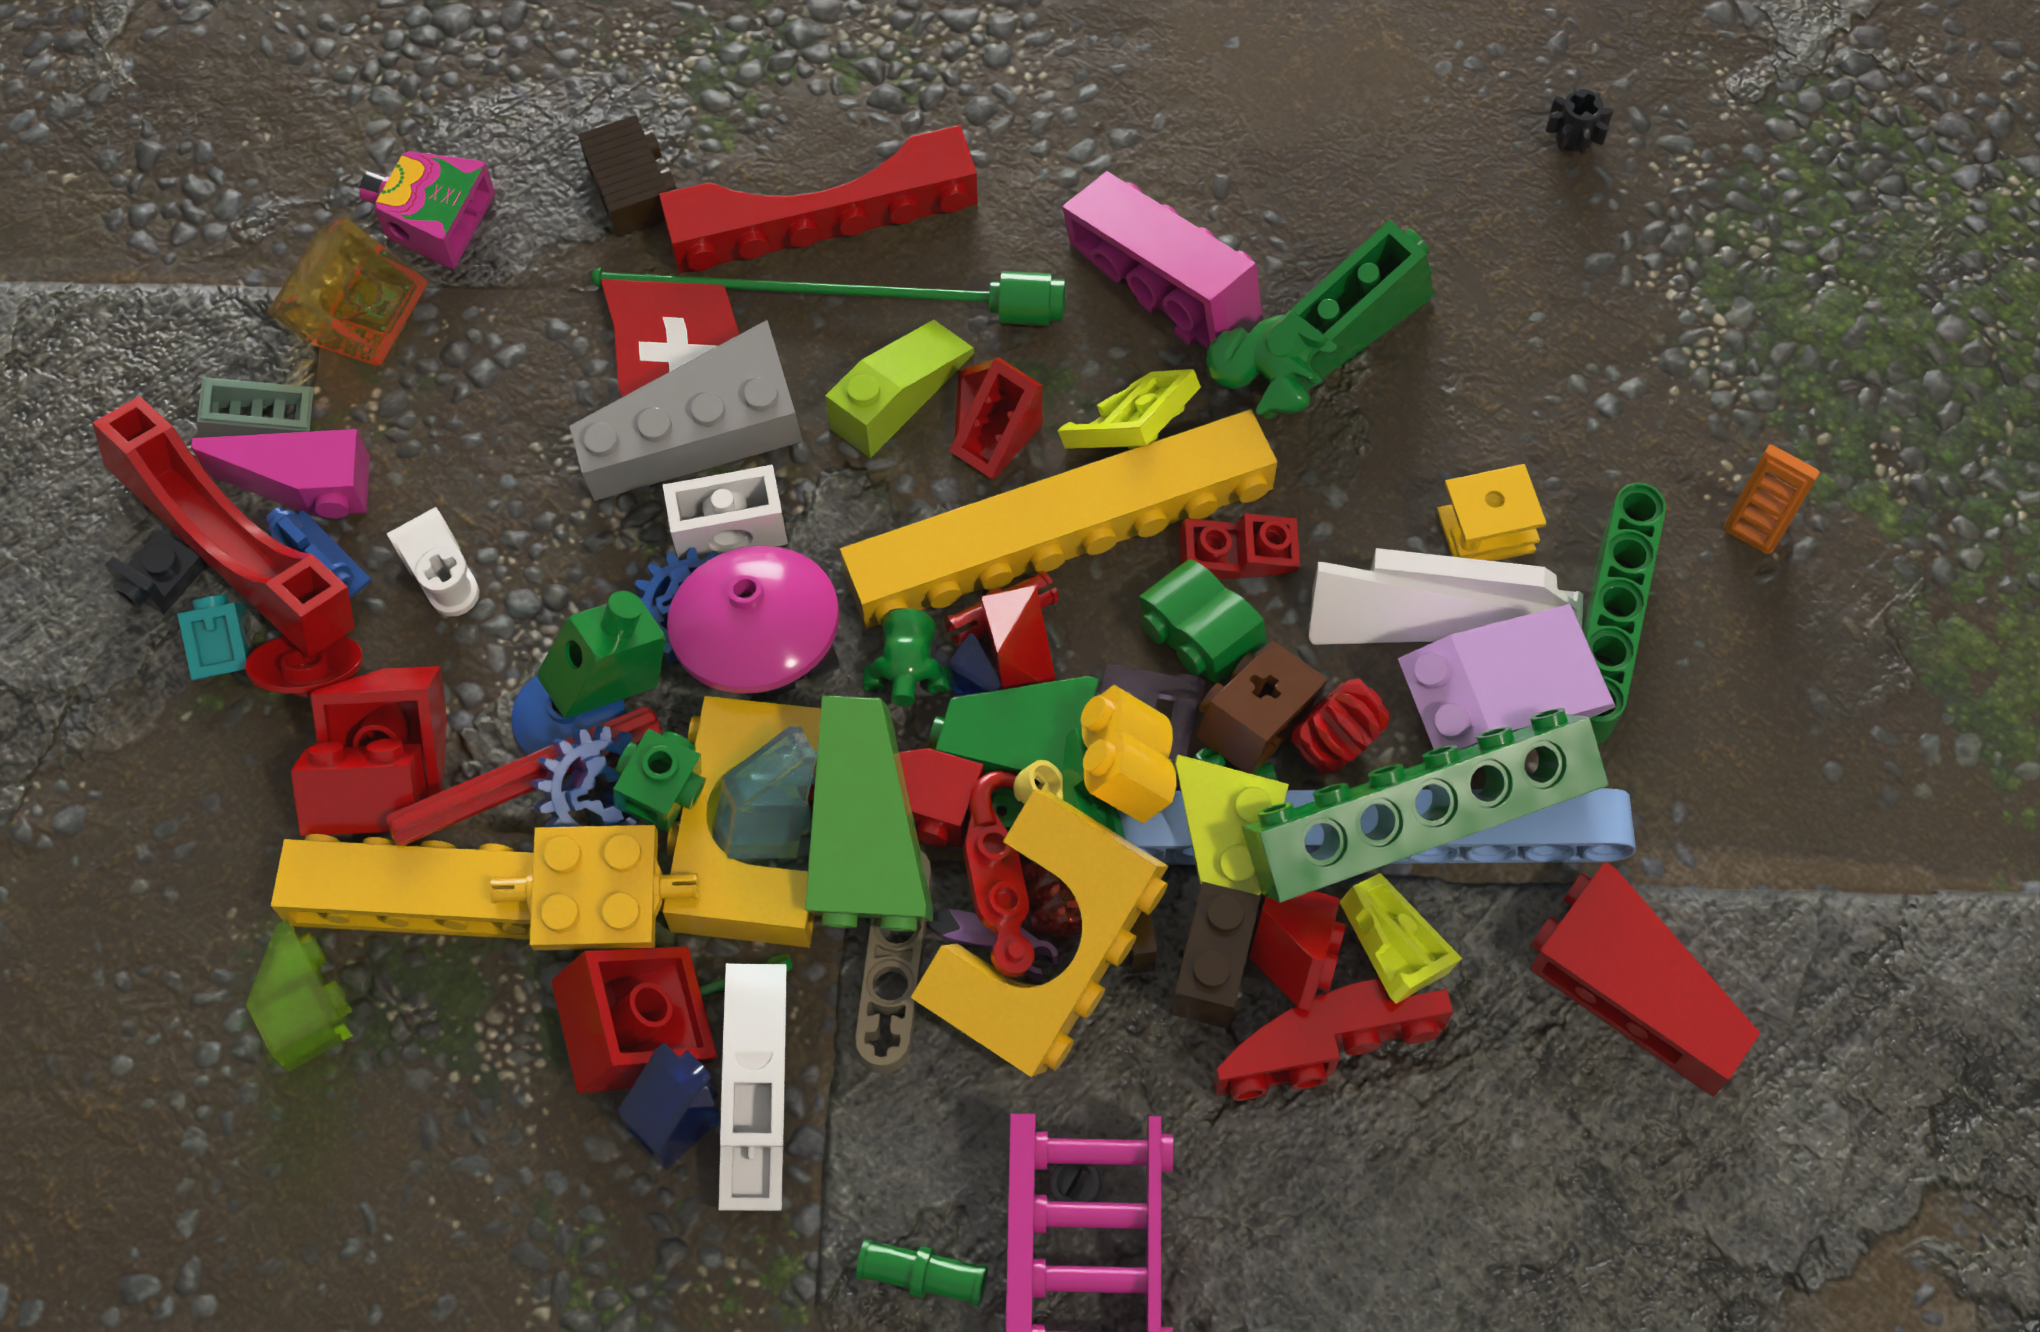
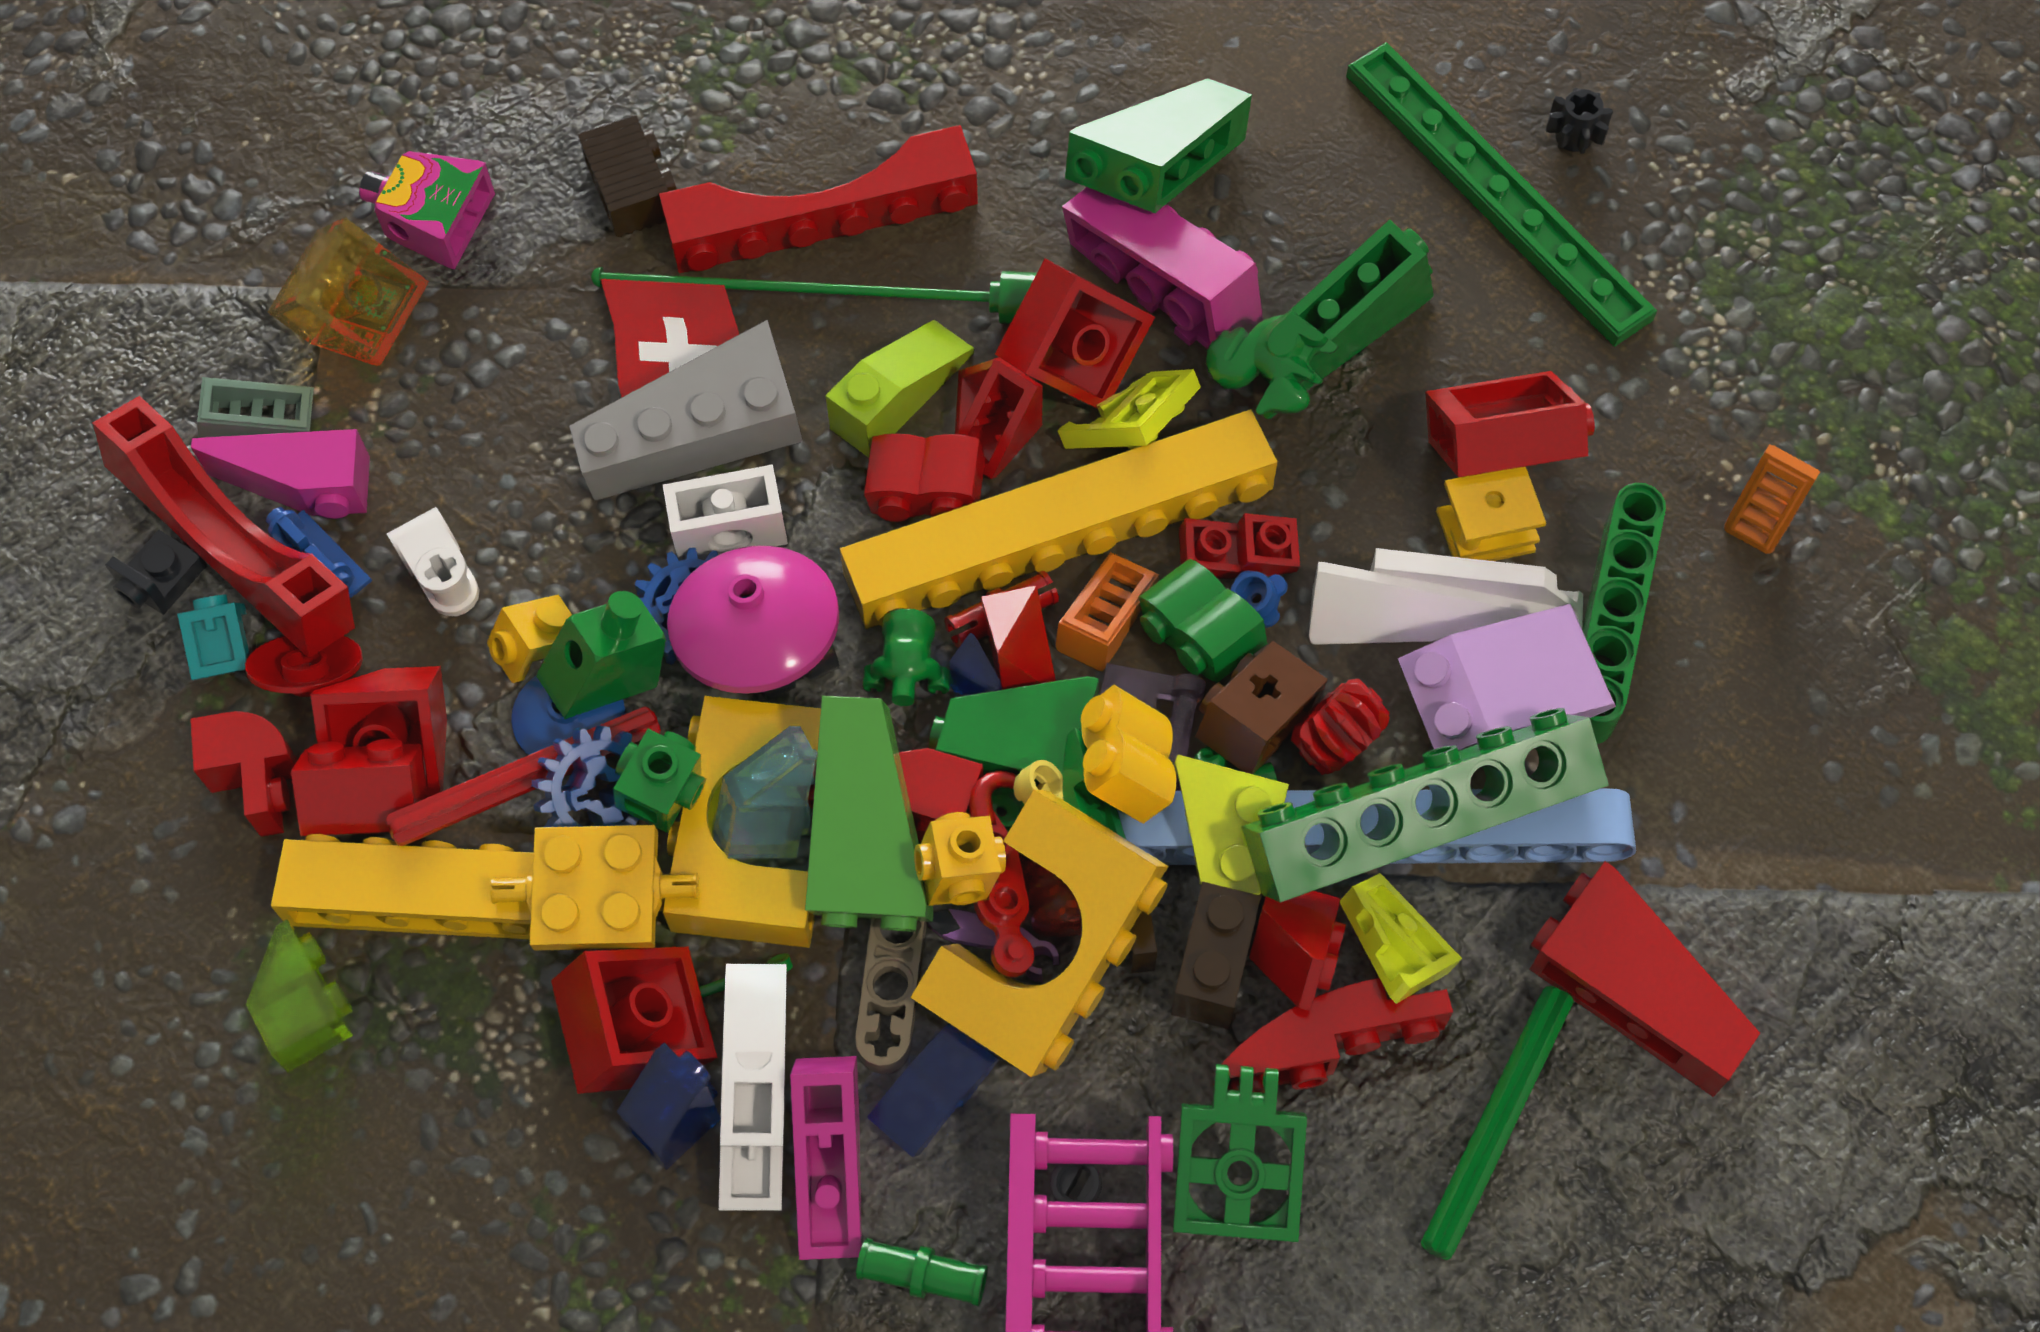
(247, 754): none -> red brick
(526, 634): none -> yellow bracket
(827, 1157): none -> dark pink slope
(922, 474): none -> red brick
(932, 1089): none -> clear blue slope
(959, 859): none -> yellow brick
(1074, 335): none -> red slope
(1089, 639): none -> orange slope
(1160, 144): none -> green slope
(1244, 1112): none -> green piece
(1254, 583): none -> blue plate
(1496, 1123): none -> green axle
(1502, 195): none -> green tile
(1508, 423): none -> red window

